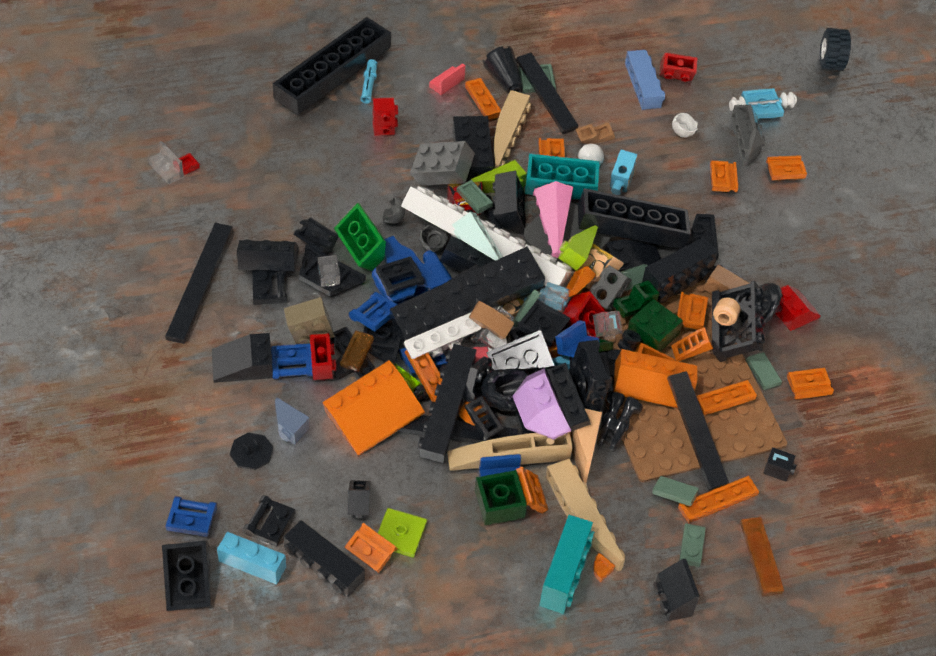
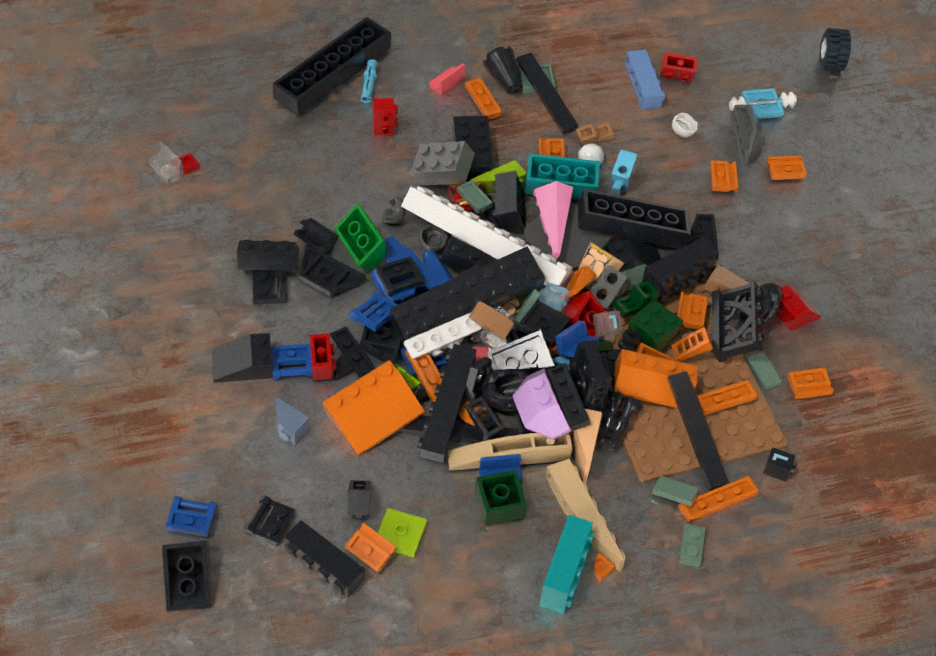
(199, 283): black tile -> none
(251, 451): black piece -> none
(251, 558): medium azure brick -> none
(308, 319): dark tan brick -> none
(328, 270): clear brick -> none
(356, 351): clear orange tile -> none
(473, 232): light aqua slope -> none
(509, 125): tan slope -> none
(532, 490): orange plate -> none
(577, 248): lime slope -> none
(677, 591): black slope -> none
(727, 311): light nougat head -> none
(761, 556): clear orange tile -> none

